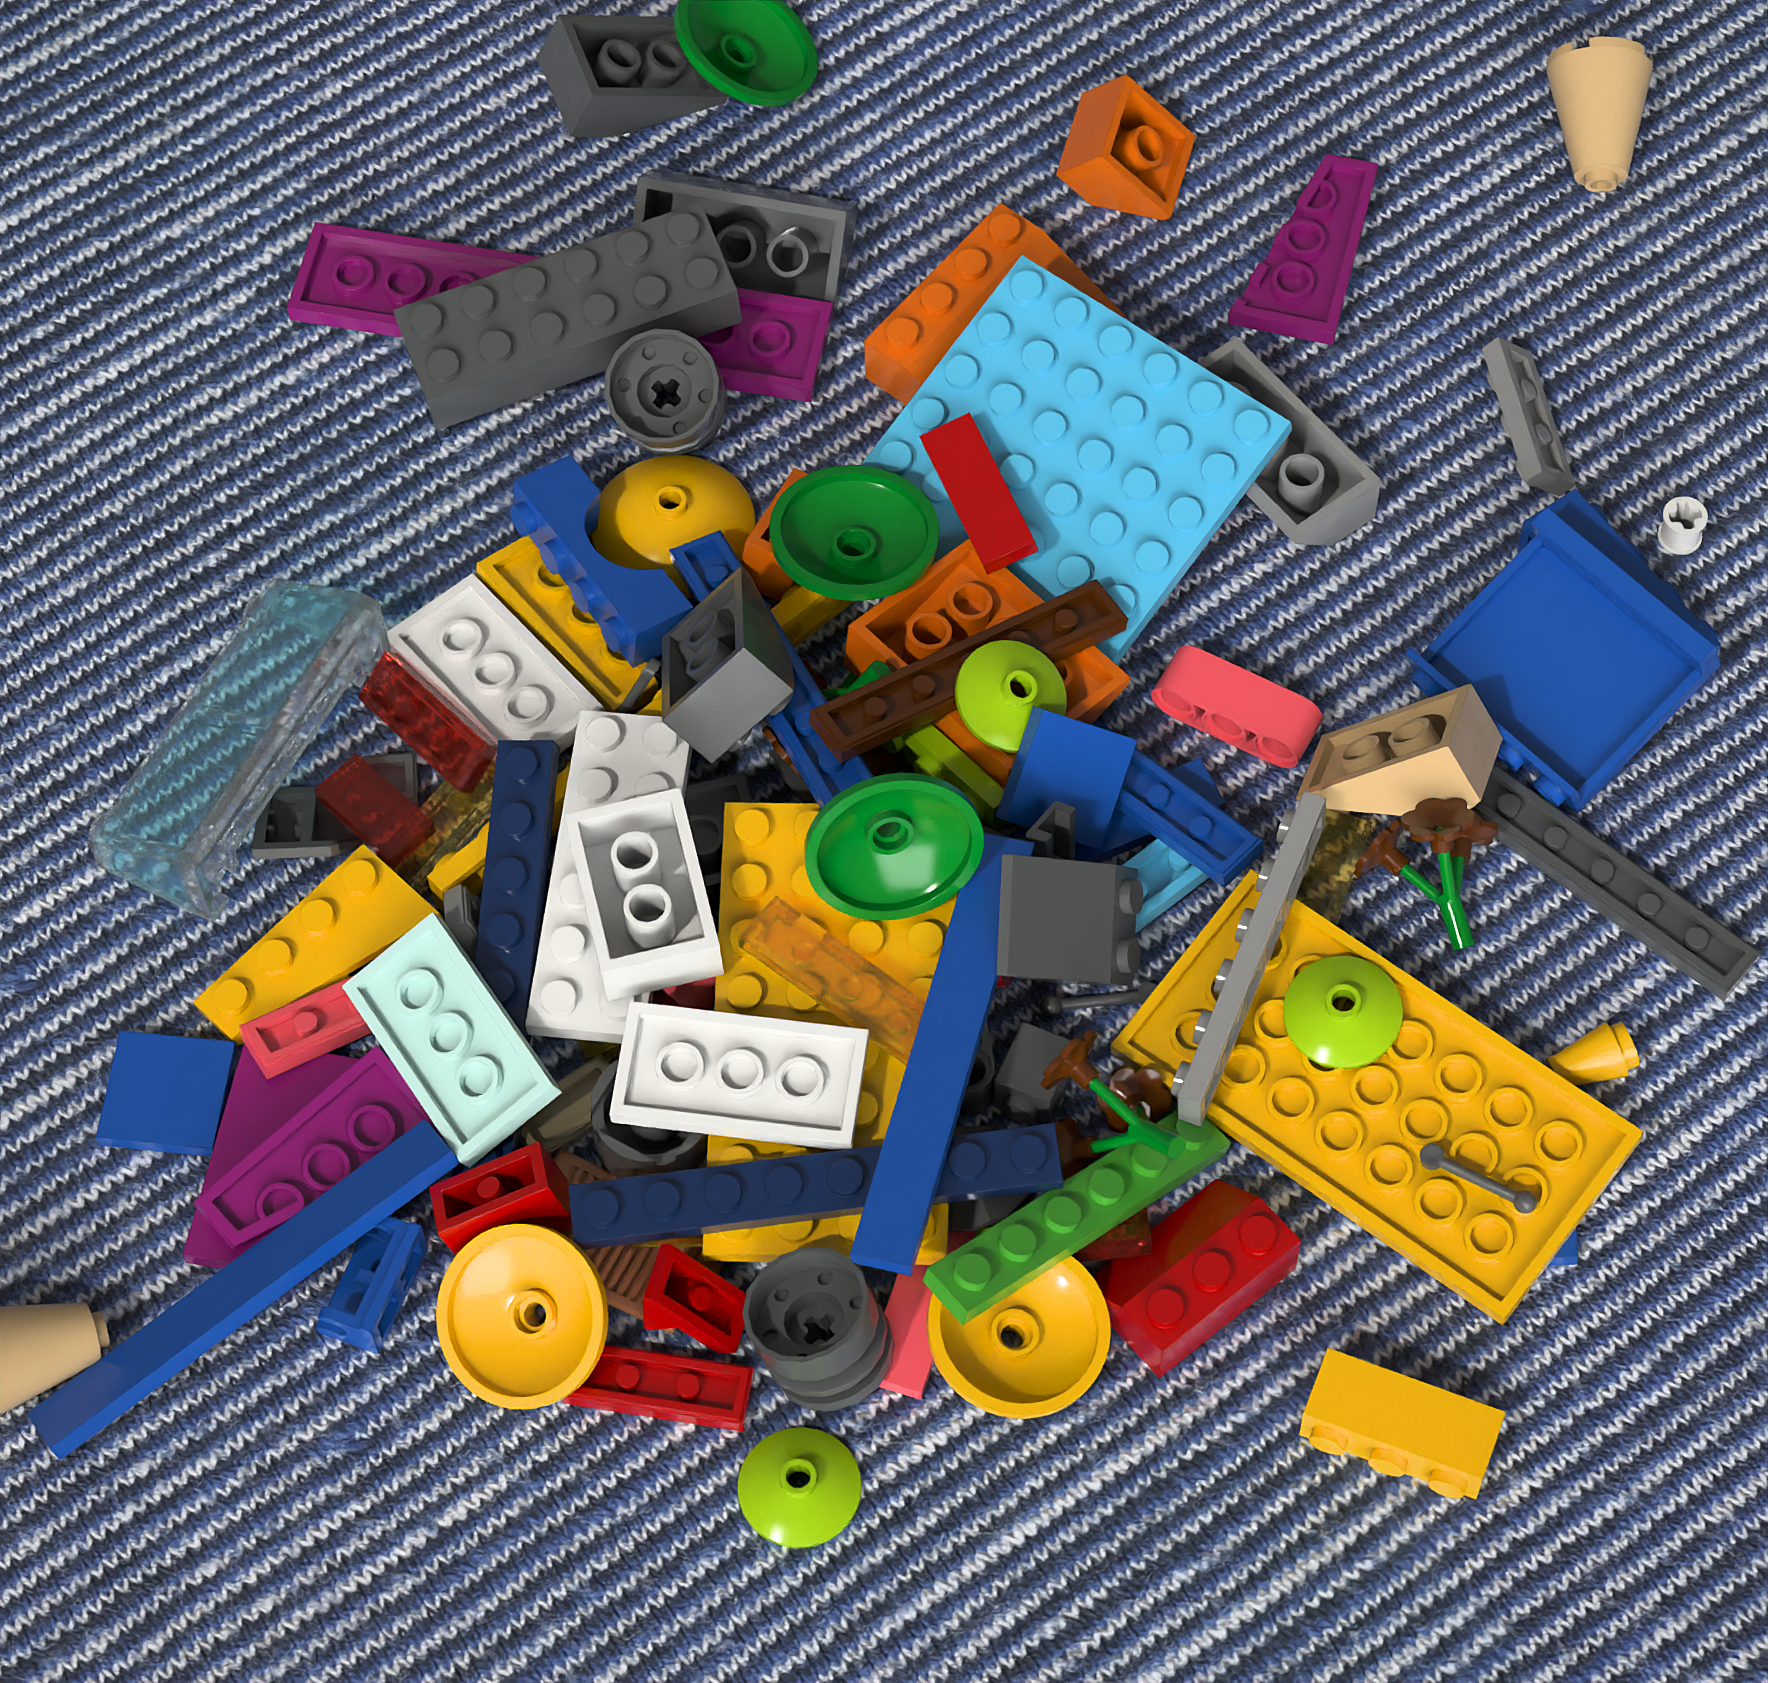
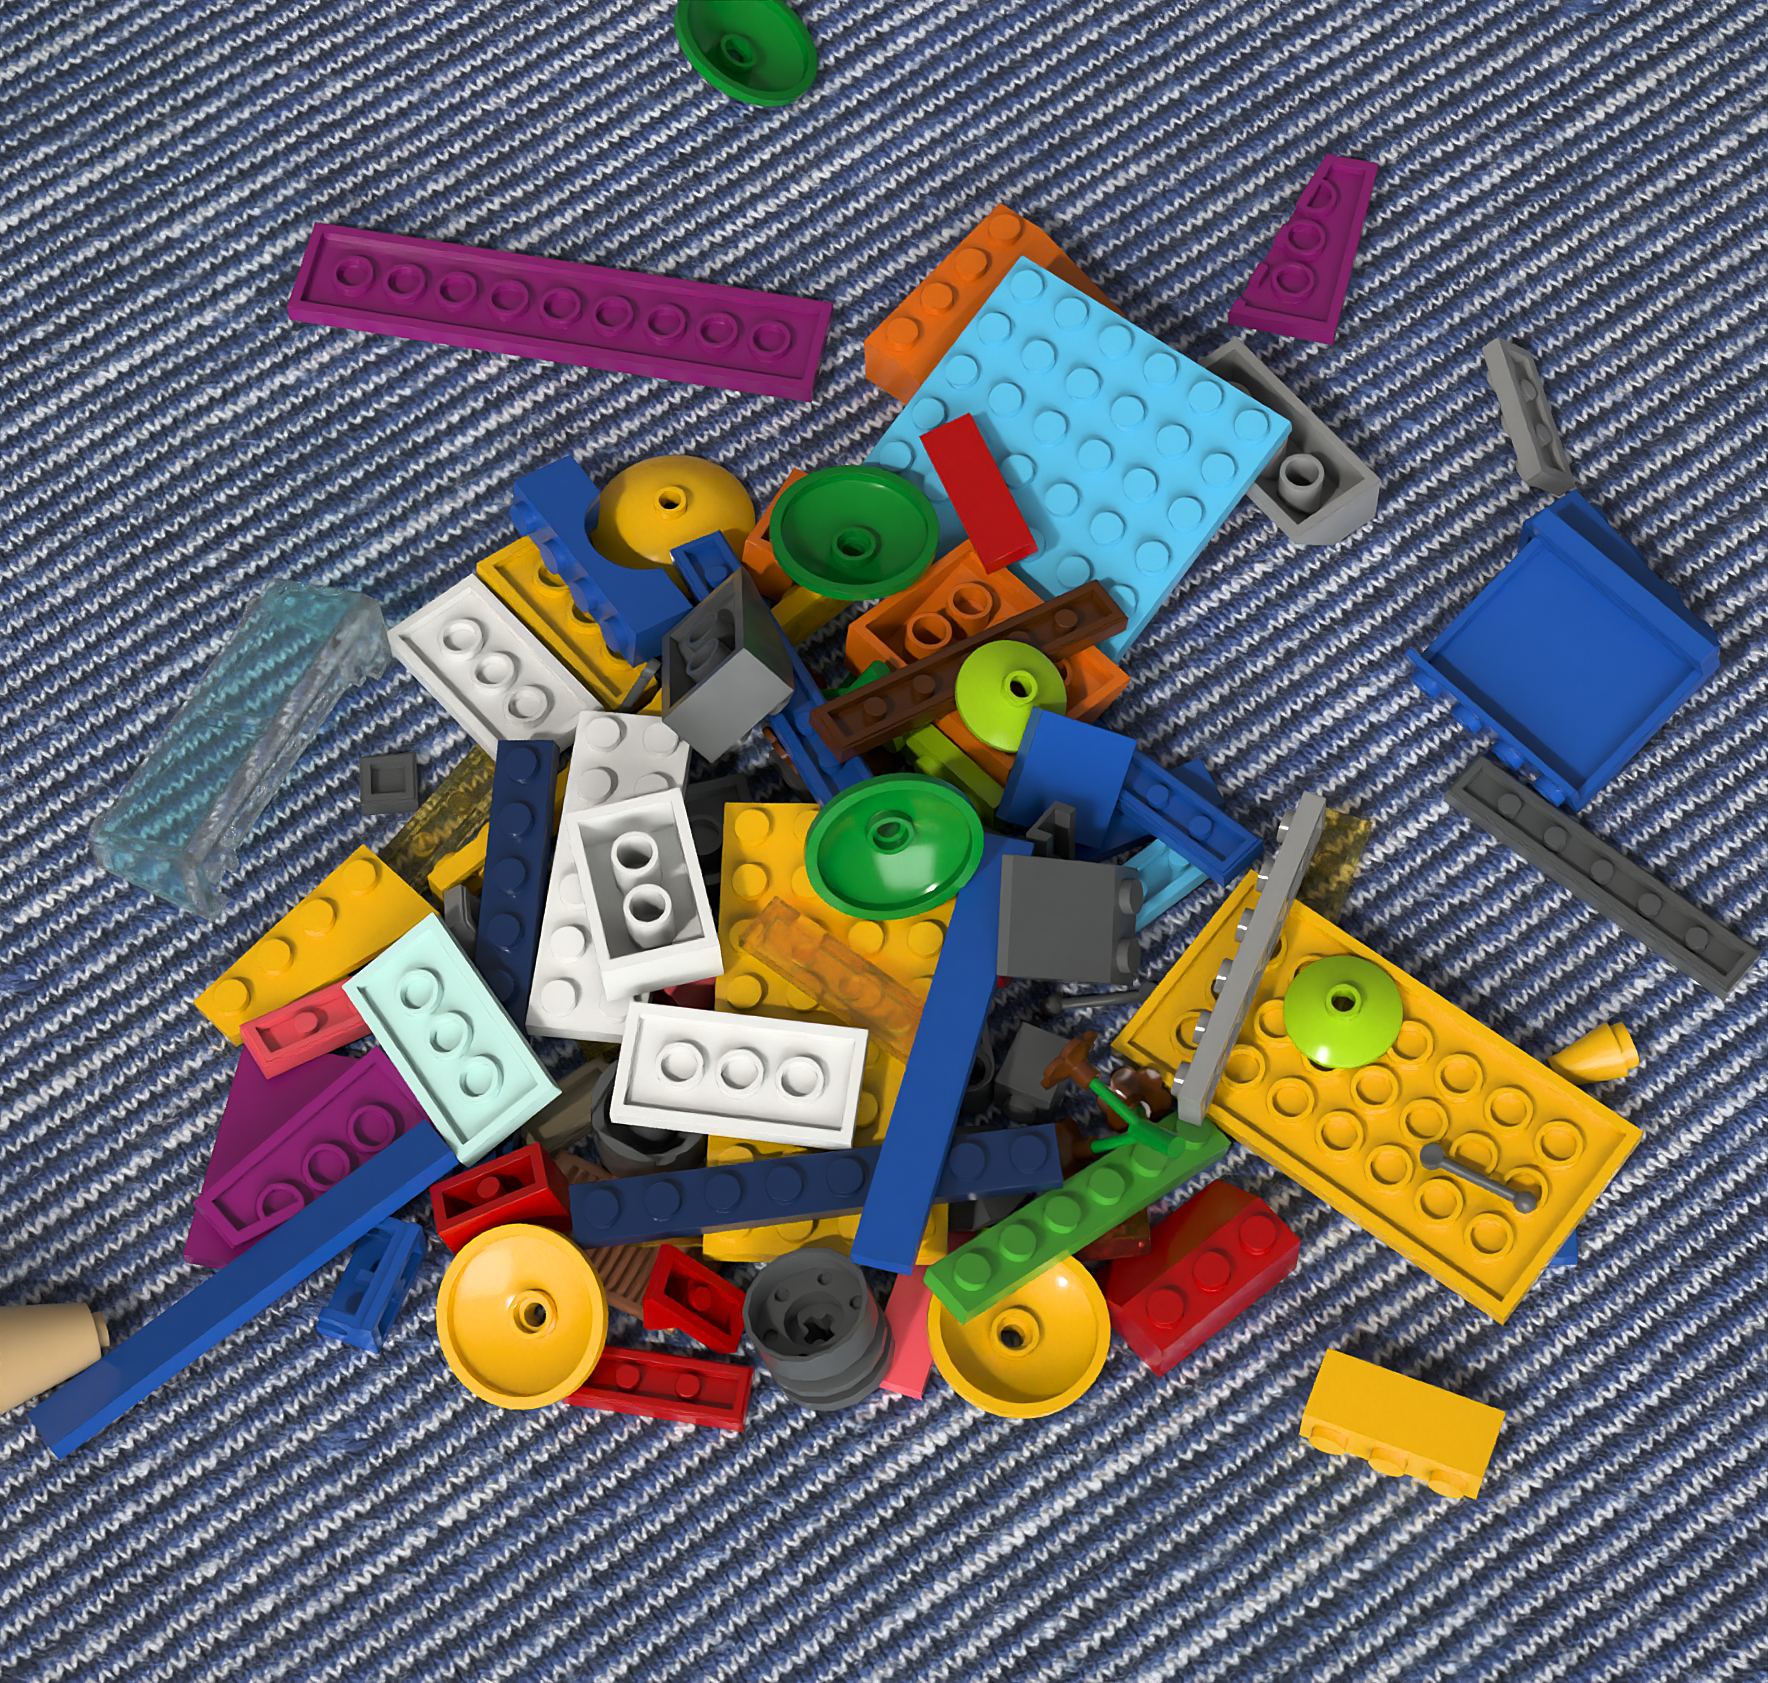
(166, 1093): blue tile -> none
(299, 827): dark grey slope -> none
(374, 810): clear red tile -> none
(428, 722): clear red tile -> none
(565, 314): dark grey brick -> none
(620, 74): dark grey slope -> none
(659, 362): dark grey wheel -> none
(766, 235): dark grey slope -> none
(804, 1514): lime dish -> none
(1126, 151): orange slope -> none
(1237, 706): coral beam -> none
(1407, 756): tan slope -> none
(1451, 834): reddish brown plant -> none
(1600, 106): tan cone -> none
(1682, 525): white axle -> none

